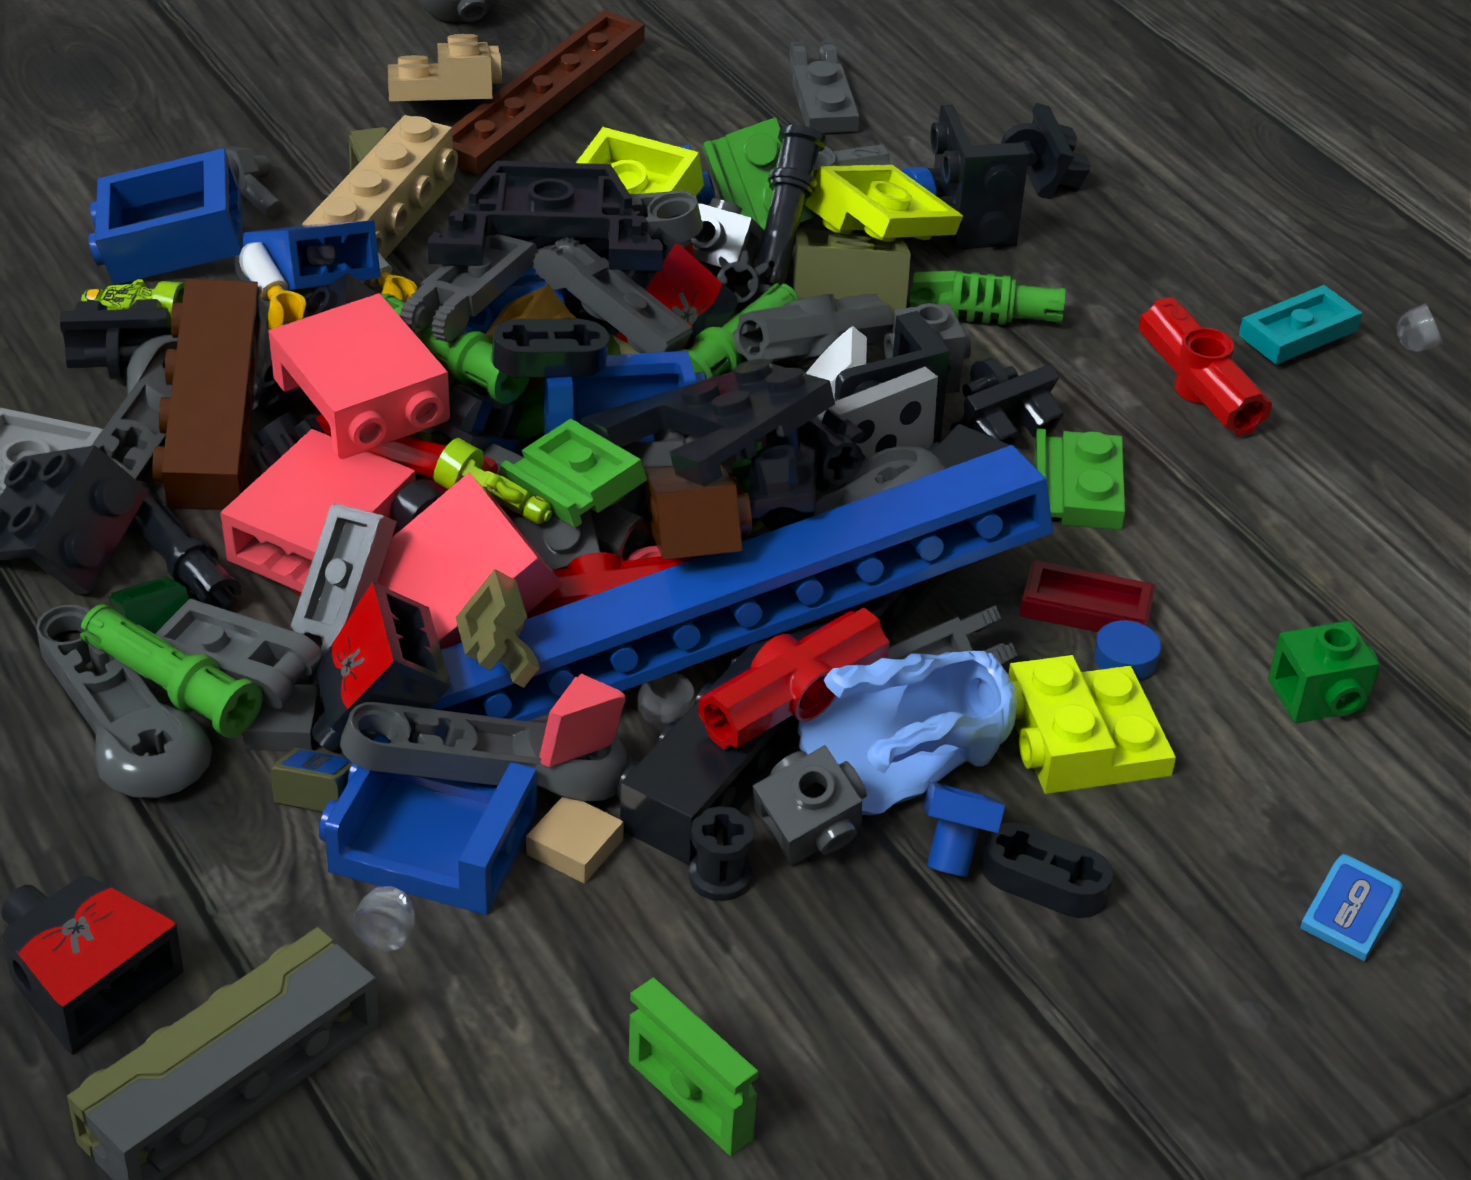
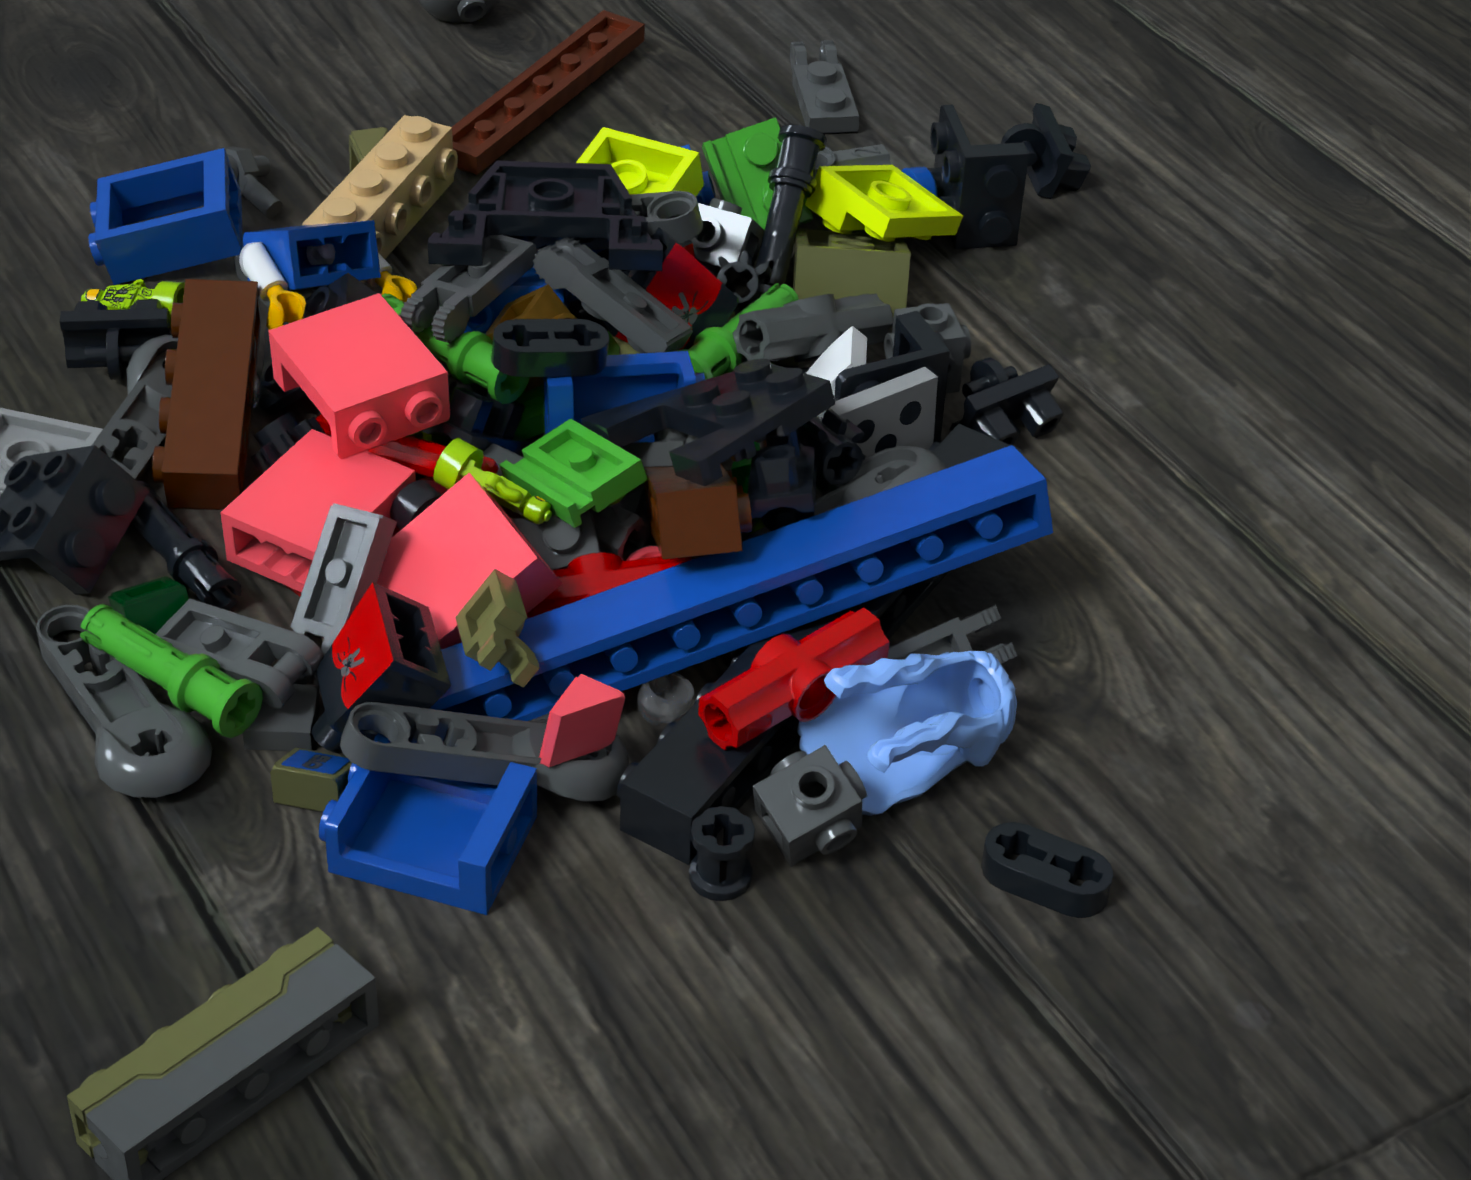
(86, 956): torso -> none
(384, 918): clear hinge -> none
(462, 72): tan plate -> none
(574, 838): tan tile -> none
(692, 1066): bright green plate -> none
(958, 823): blue tile -> none
(987, 297): bright green hinge -> none
(1083, 477): bright green plate -> none
(1083, 597): dark red tile -> none
(1086, 726): neon yellow plate -> none
(1128, 644): blue tile -> none
(1205, 366): red piece -> none
(1300, 324): teal plate -> none
(1323, 671): green brick -> none
(1353, 907): slope -> none
(1418, 329): clear hinge -> none

